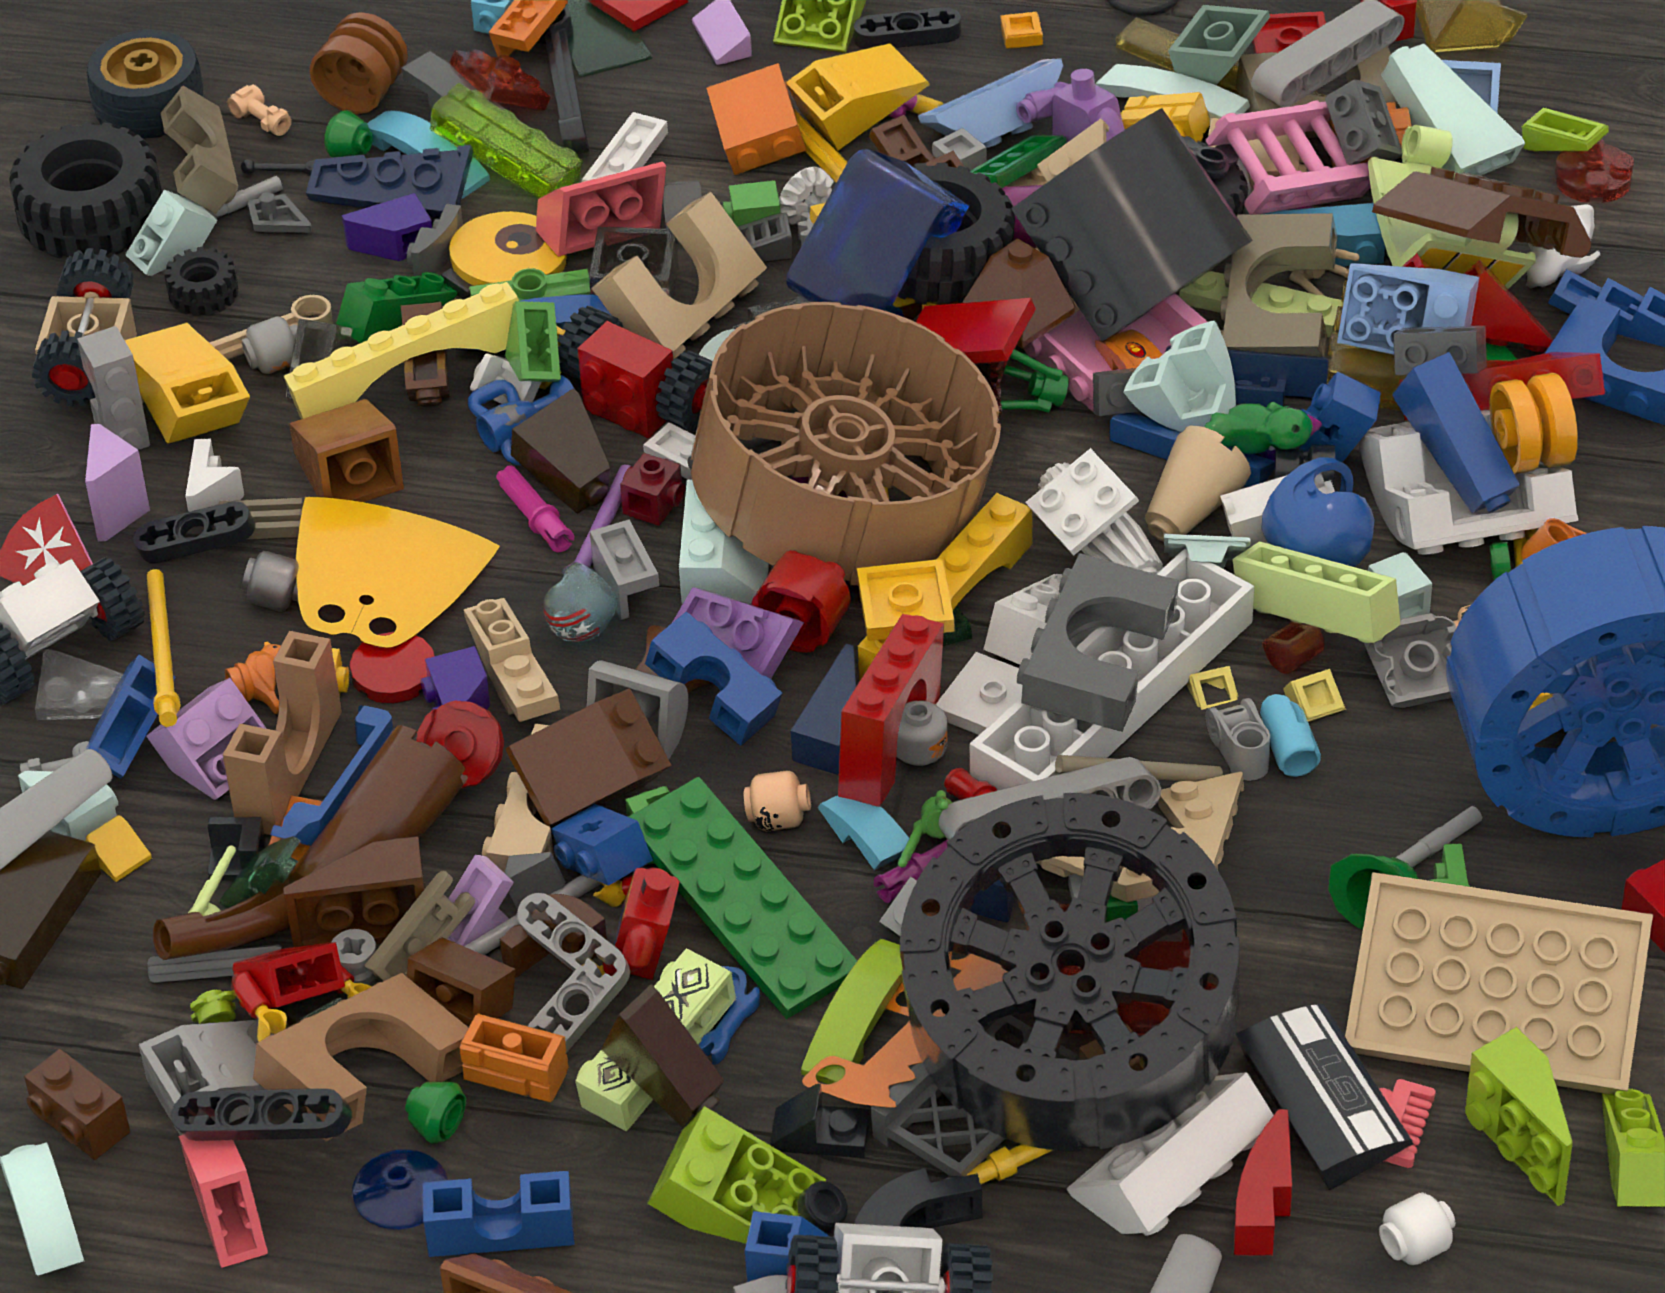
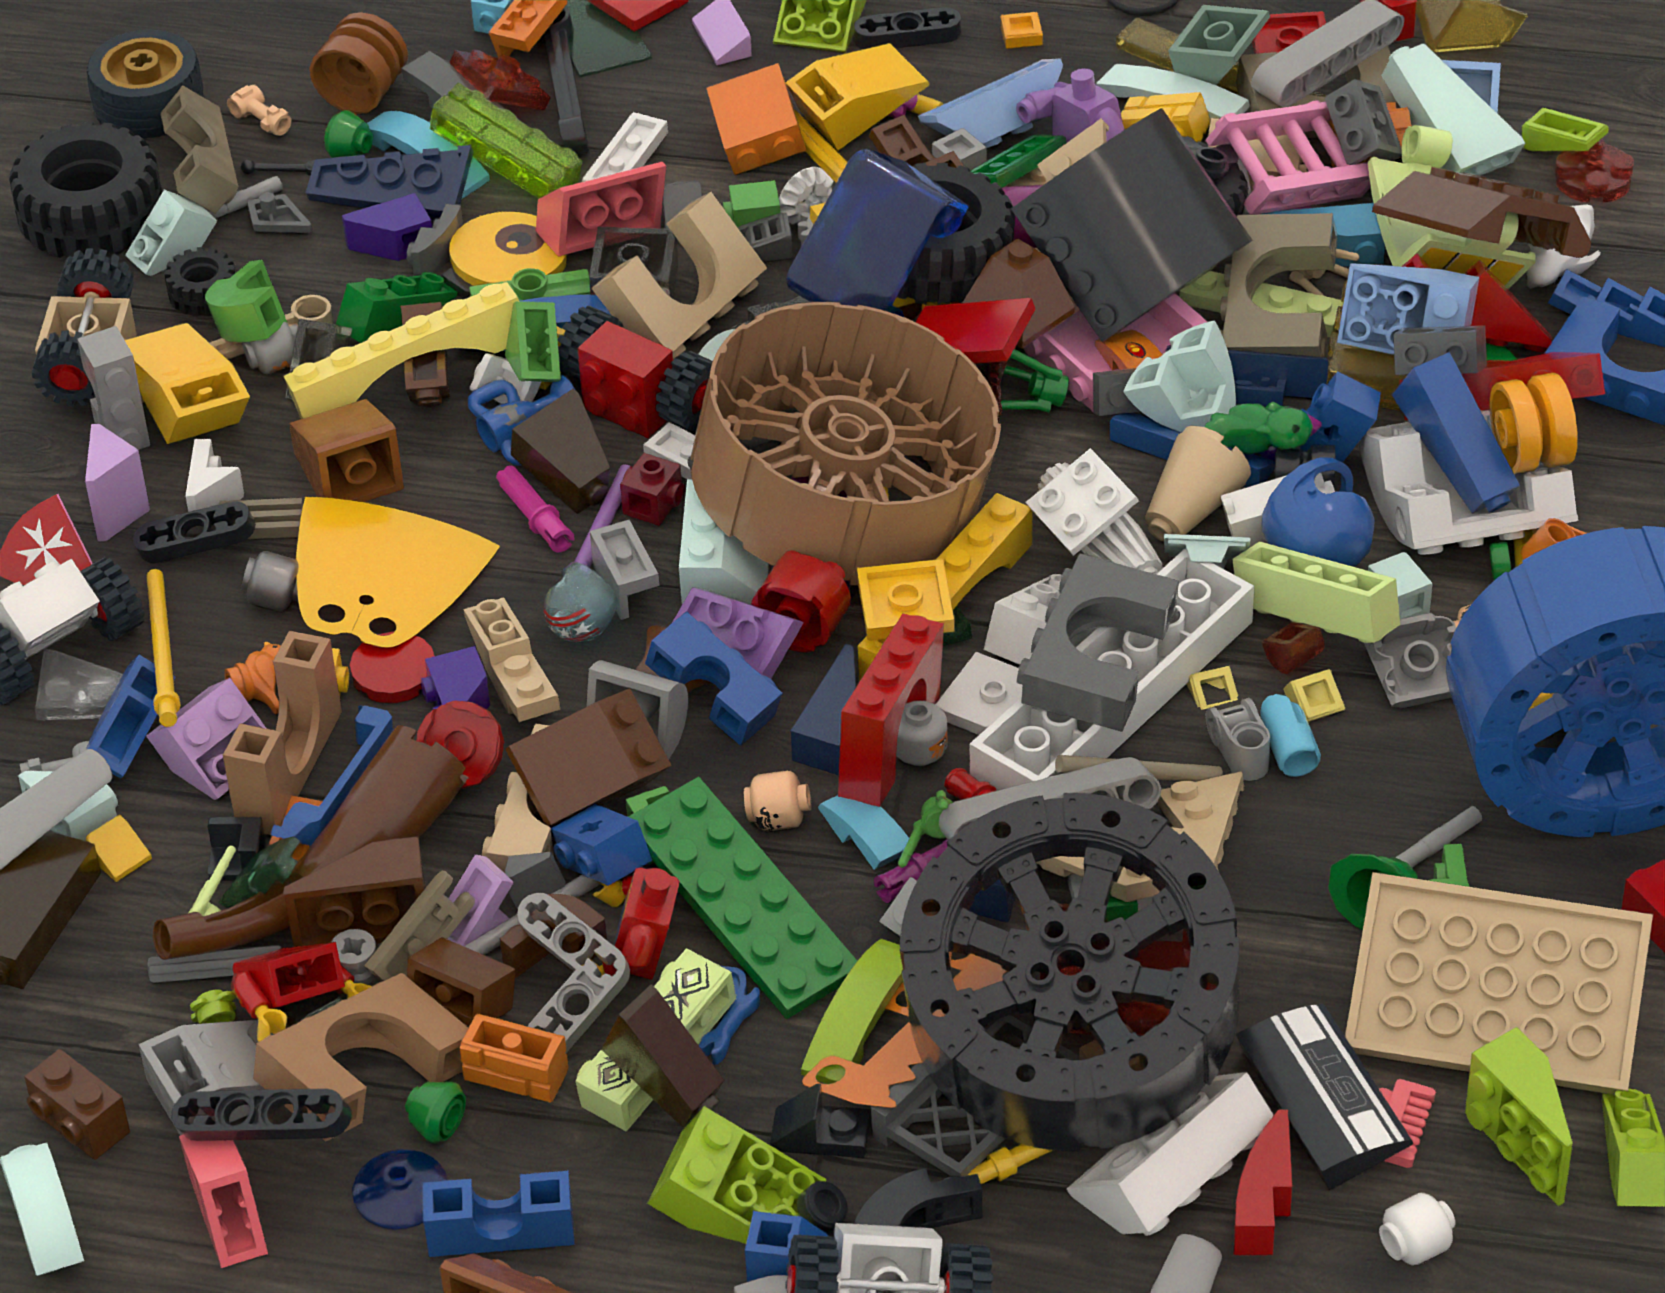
(245, 305): none -> bright green arch

